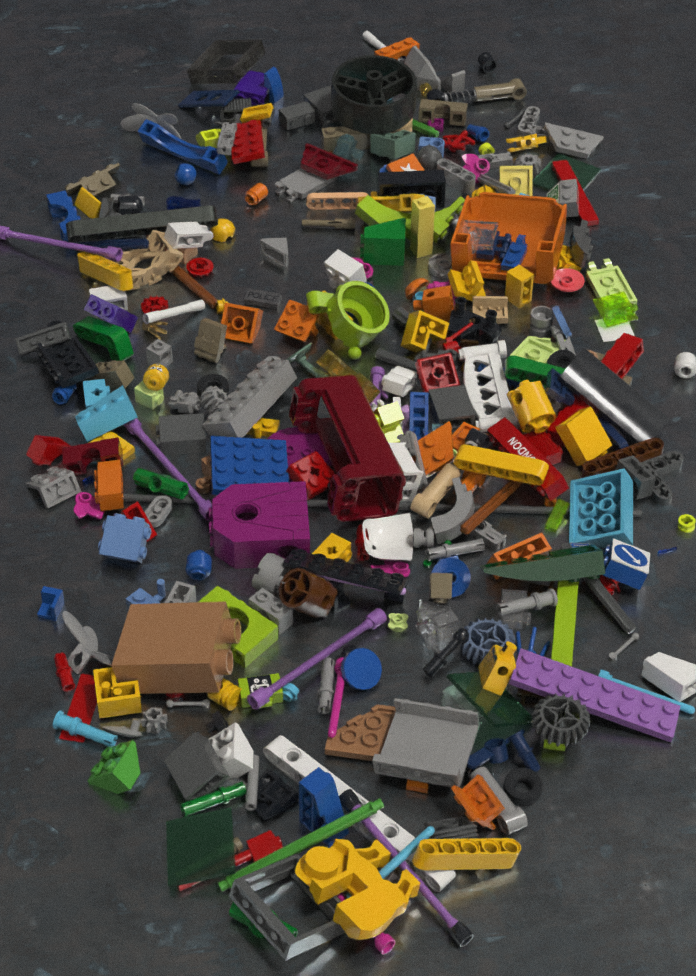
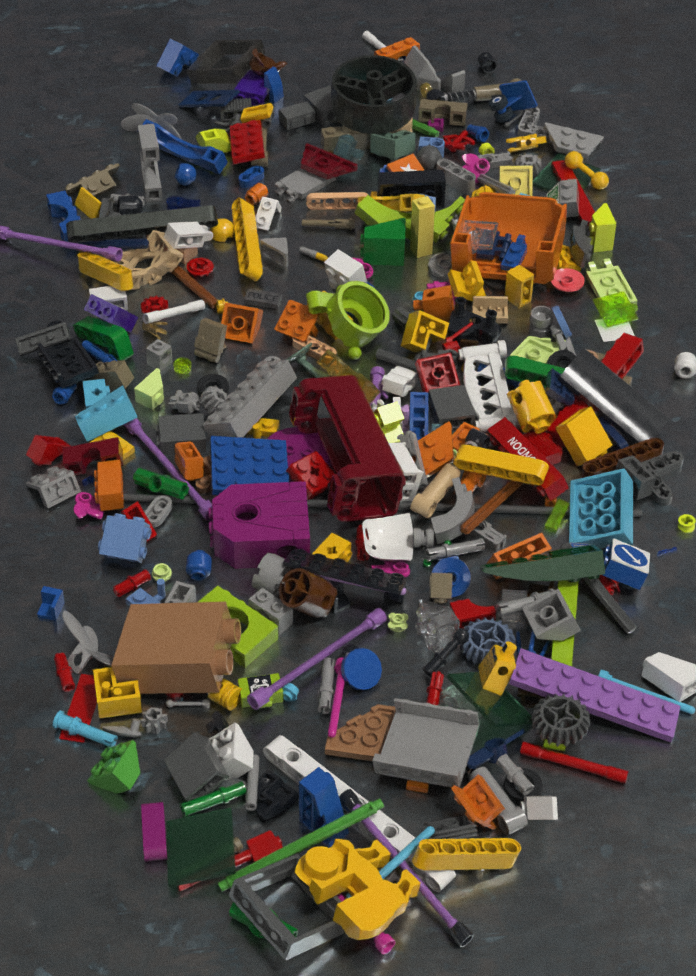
(97, 353): none -> blue pin
(132, 583): none -> red axle
(148, 158): none -> light grey arch
(154, 831): none -> magenta beam
(156, 377): yellow head -> none
(161, 571): none -> yellowish green plate
(175, 57): none -> blue brick
(182, 365): none -> clear neon green tile
(189, 460): none -> orange brick
(226, 138): light grey piece -> none
(246, 239): none -> yellow beam
(251, 176): none -> blue beam
(261, 63): none -> reddish brown hair
(266, 212): none -> white bracket
(313, 254): none -> light grey piece
(322, 347): none -> light nougat beam
(414, 286): orange piece -> none
(435, 688): none -> red axle
(468, 611): none -> red arch
(514, 97): none -> blue plate
(515, 774): none -> light grey pin
(525, 751): dark blue axle -> none
(540, 807): none -> white slope
(541, 753): none -> red piece
(551, 617): none -> light grey slope
(598, 180): none -> yellow piece
(602, 229): none -> neon yellow slope
(613, 655): light grey hinge -> none

